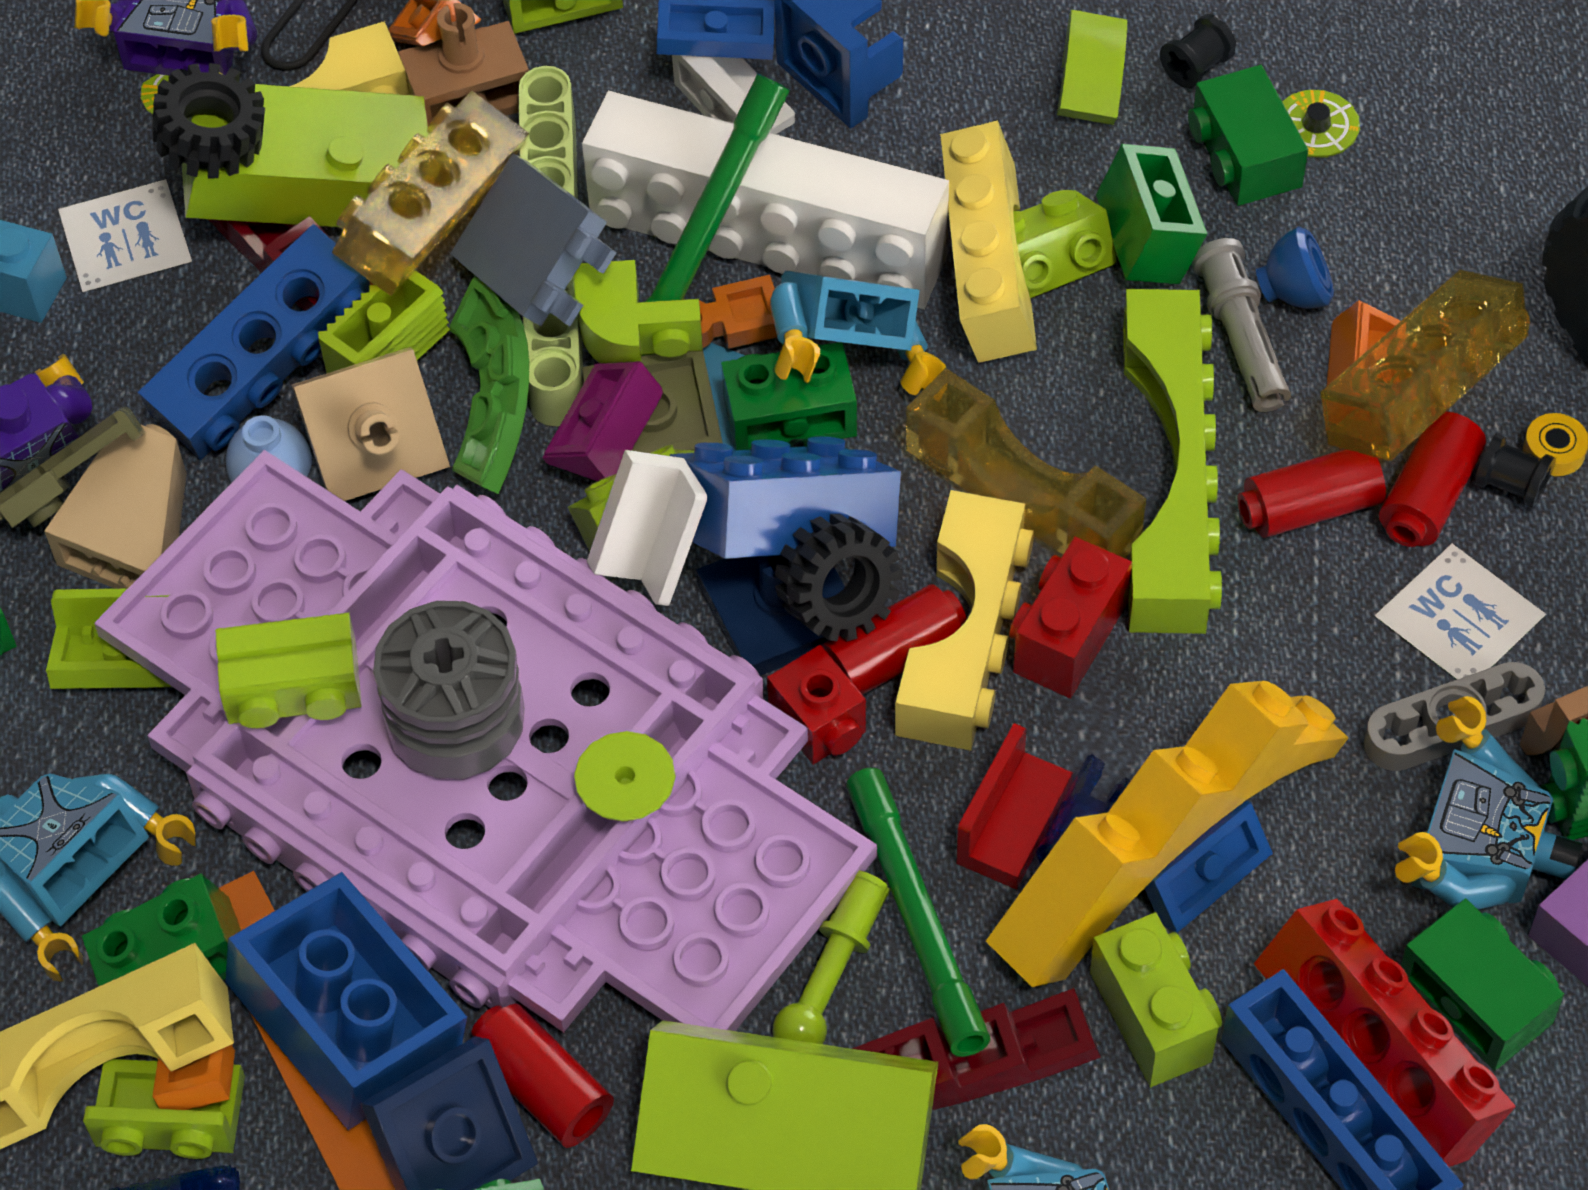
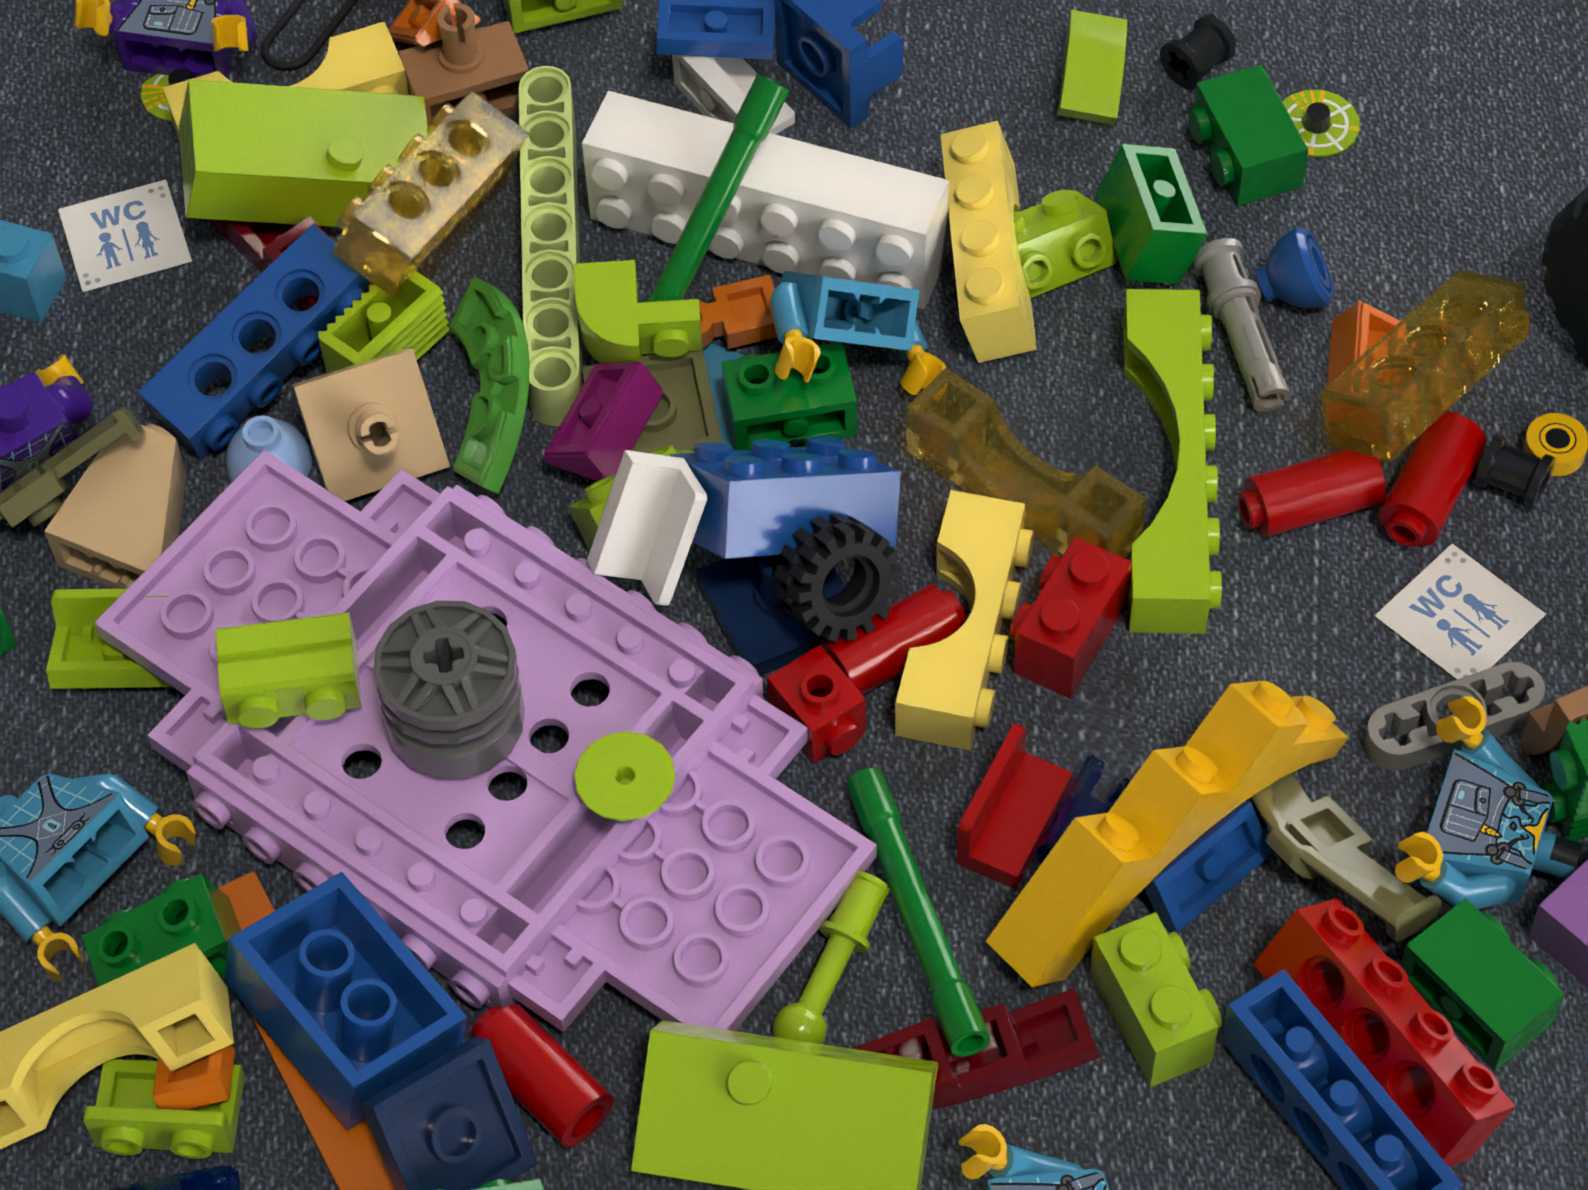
(213, 95): black tyre -> none
(531, 242): sand blue tile -> none
(1328, 843): none -> olive plate

